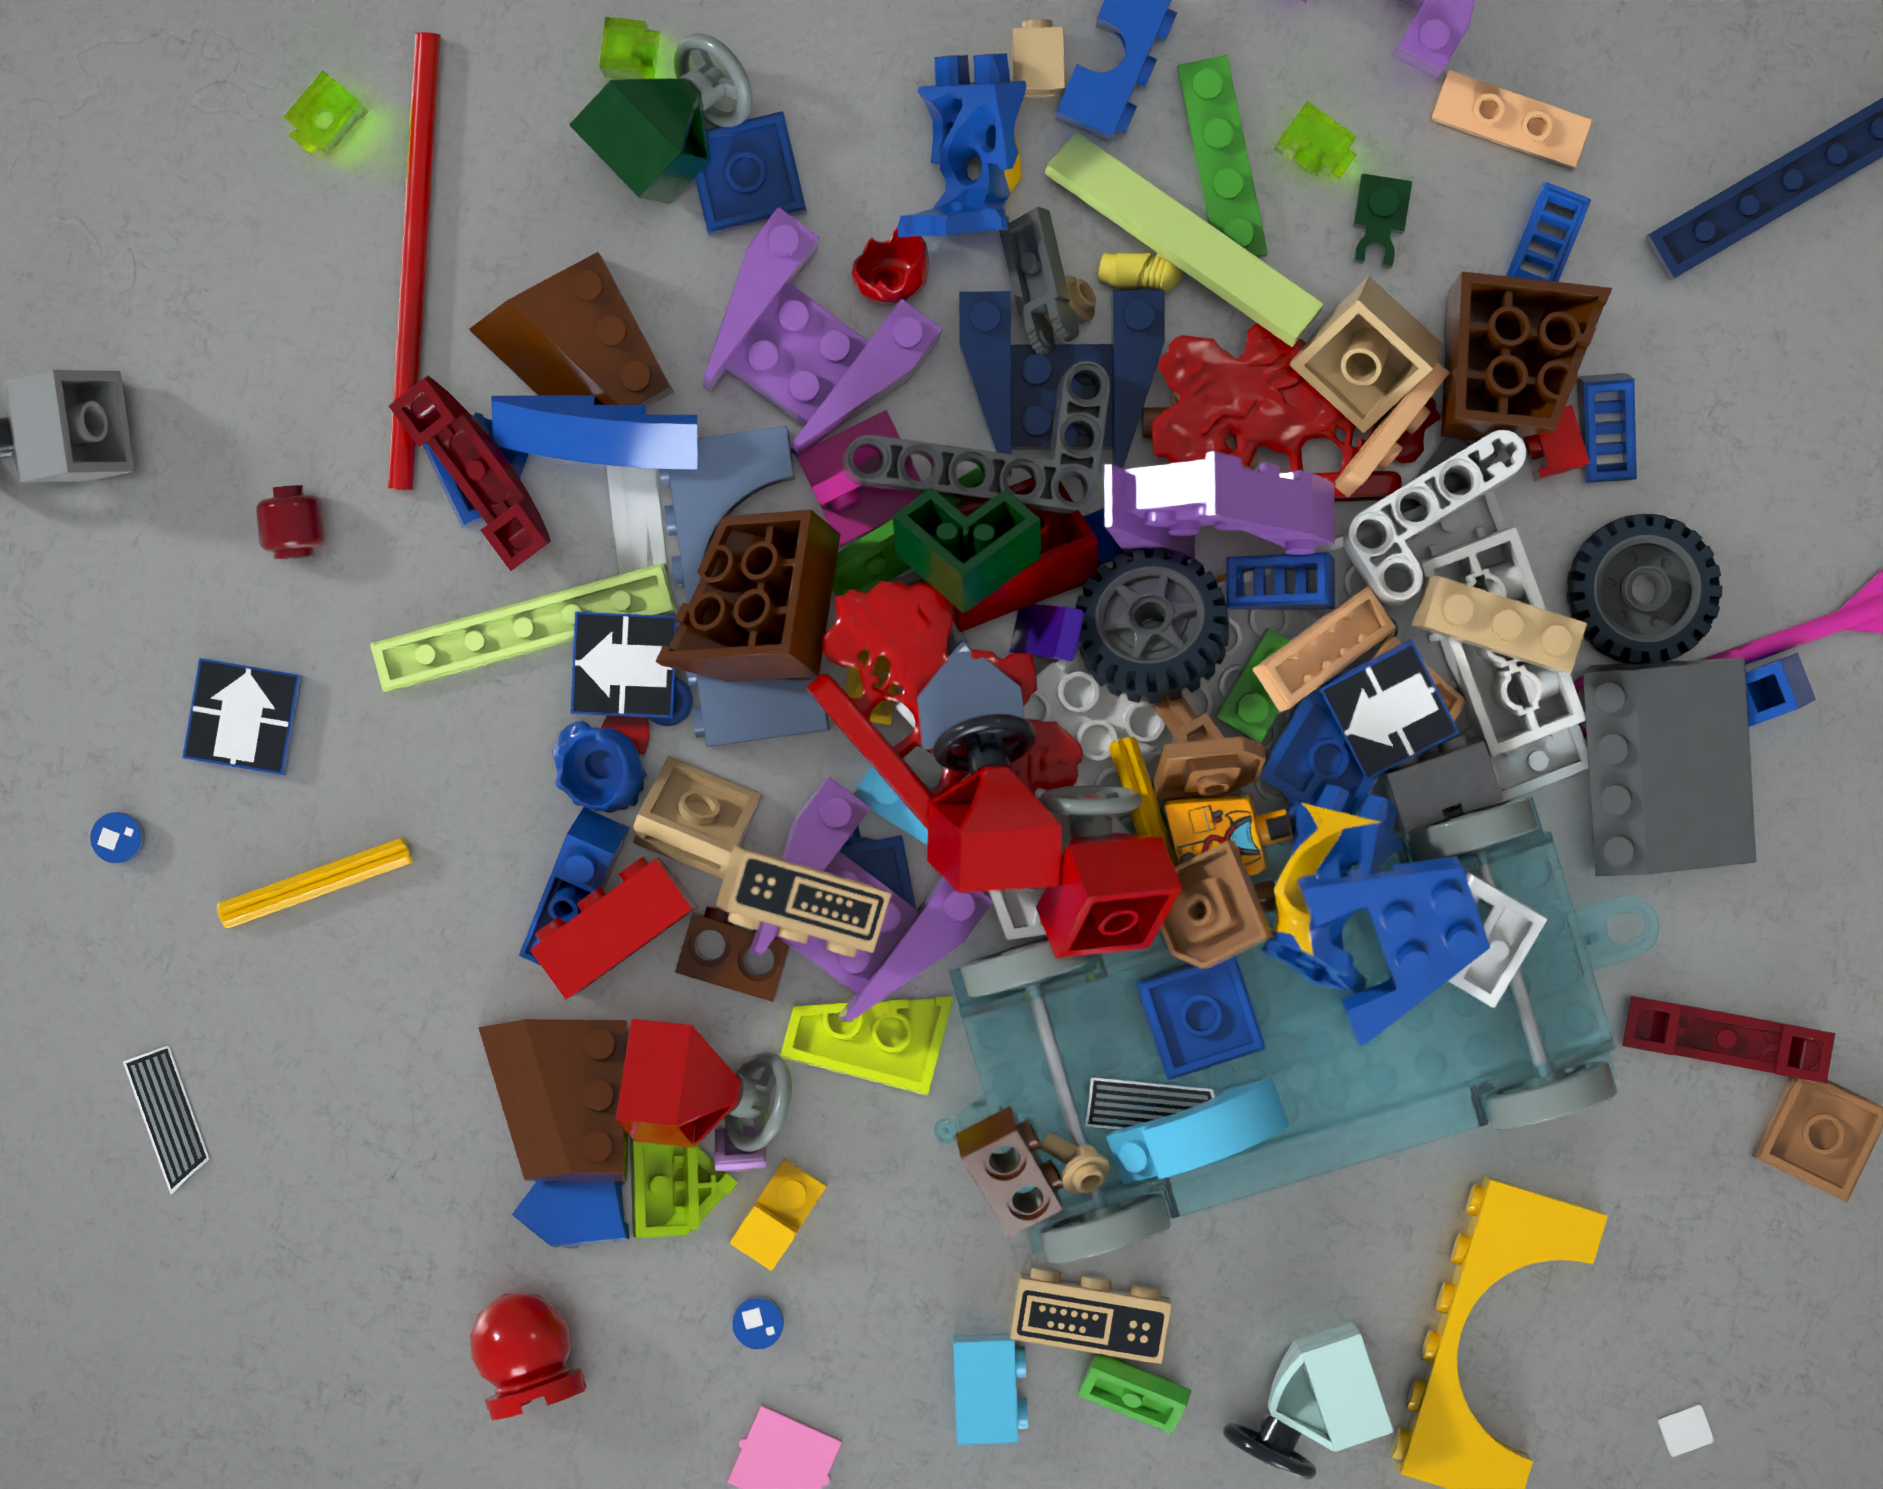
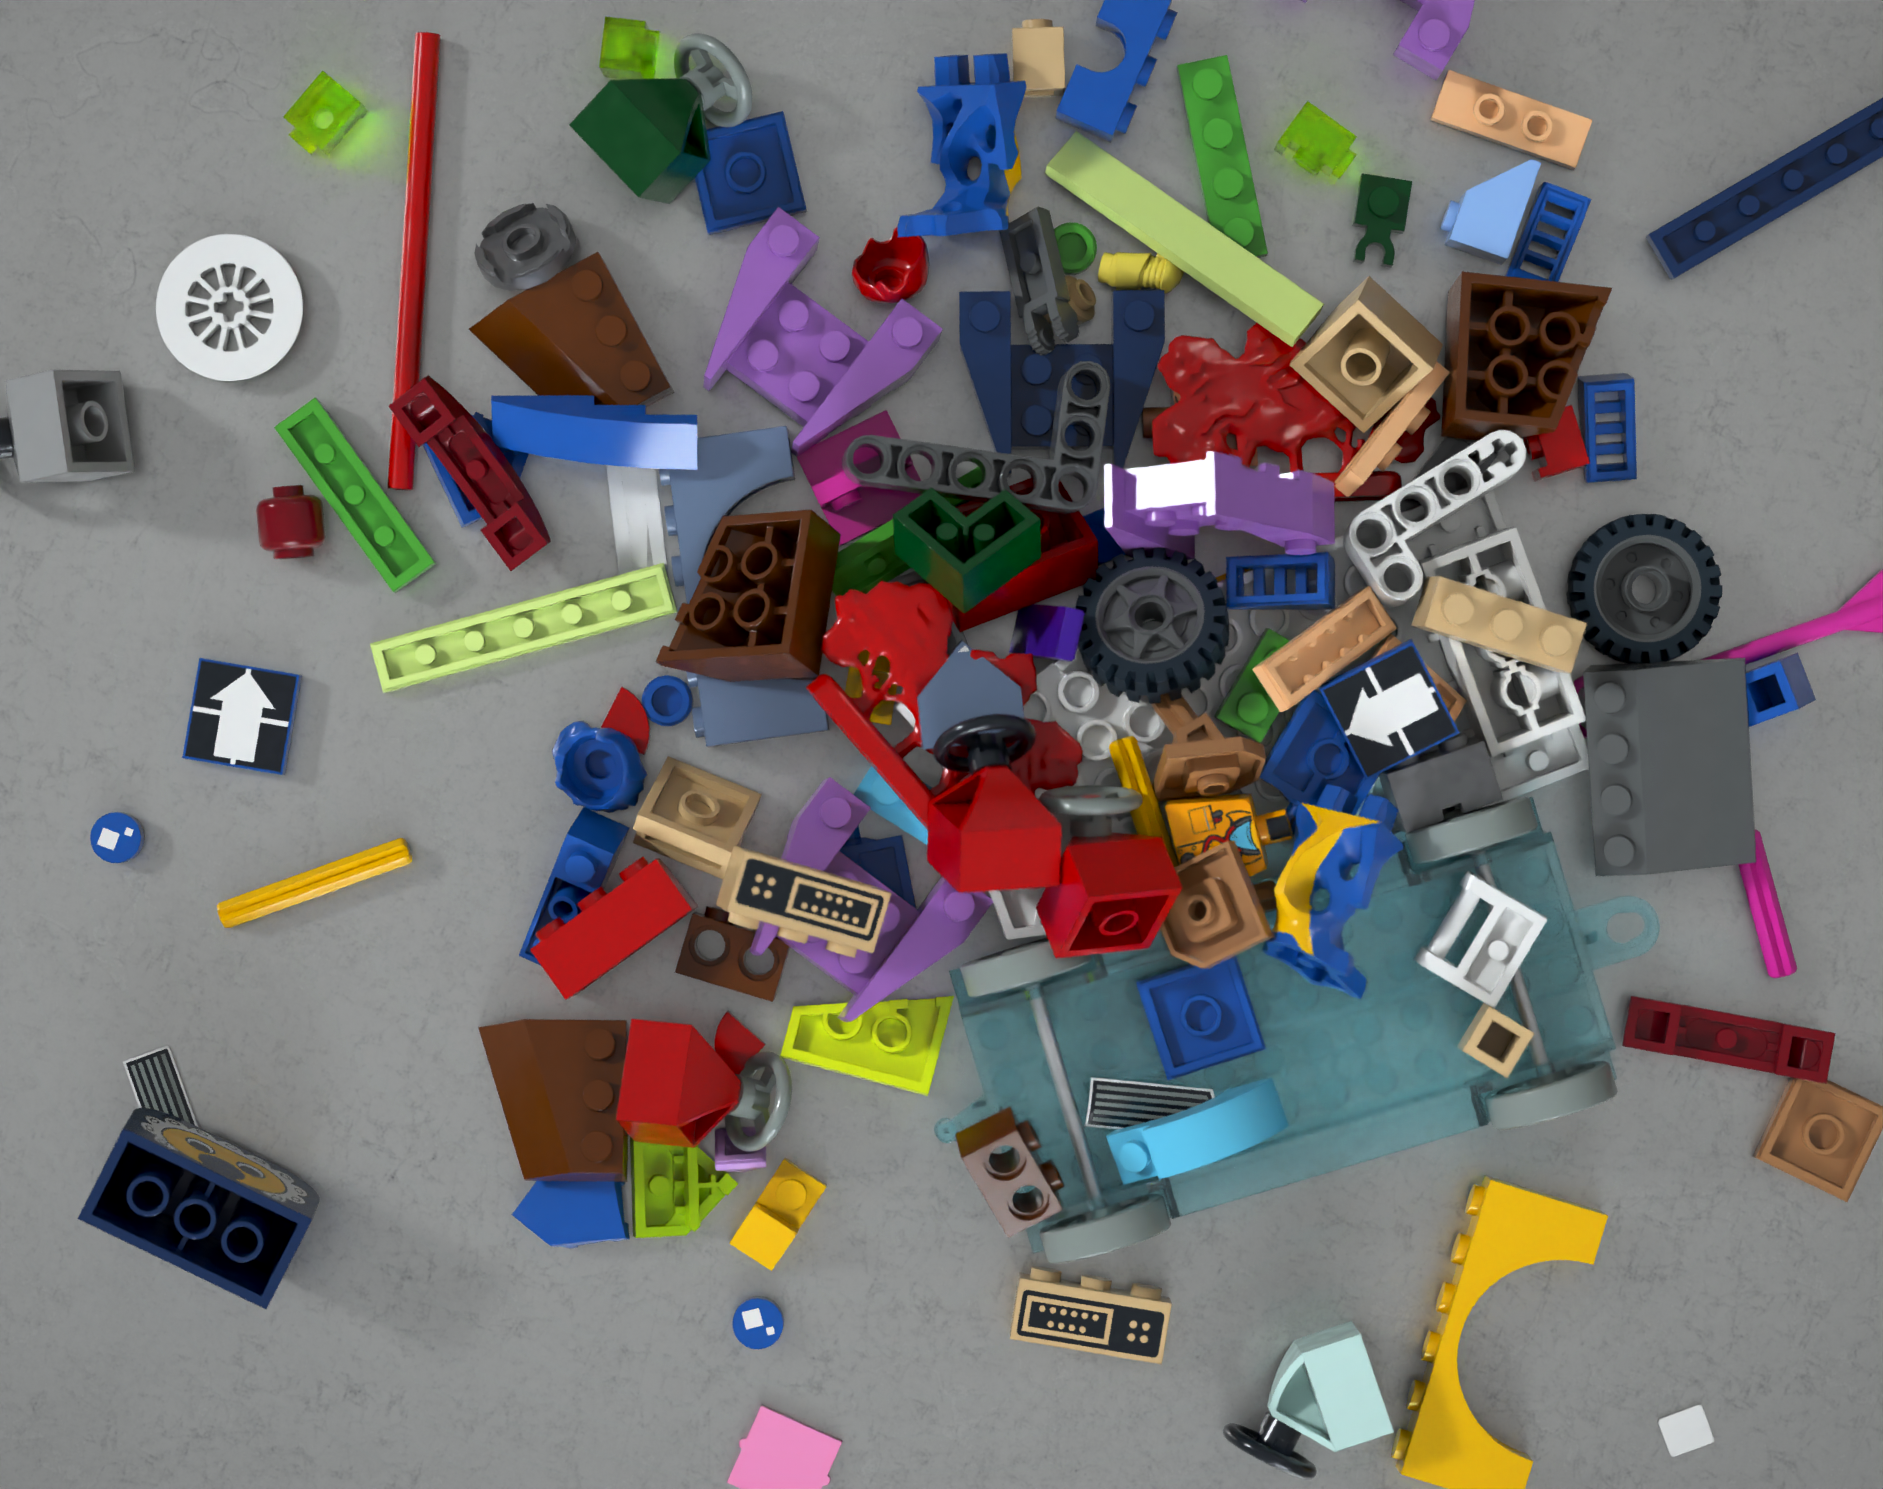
(189, 270): none -> white piece
(201, 1204): none -> dark blue brick
(355, 495): none -> bright green plate
(523, 1351): red tile -> none
(525, 246): none -> flat silver tile
(617, 665): tile -> none
(736, 1042): none -> red tile
(987, 1389): medium azure brick -> none
(1076, 247): none -> bright green tile
(1084, 1167): tan plate -> none
(1134, 1392): bright green plate -> none
(1422, 925): blue wing -> none
(1490, 214): none -> light blue slope
(1495, 1040): none -> tan brick
(1767, 914): none -> dark pink axle

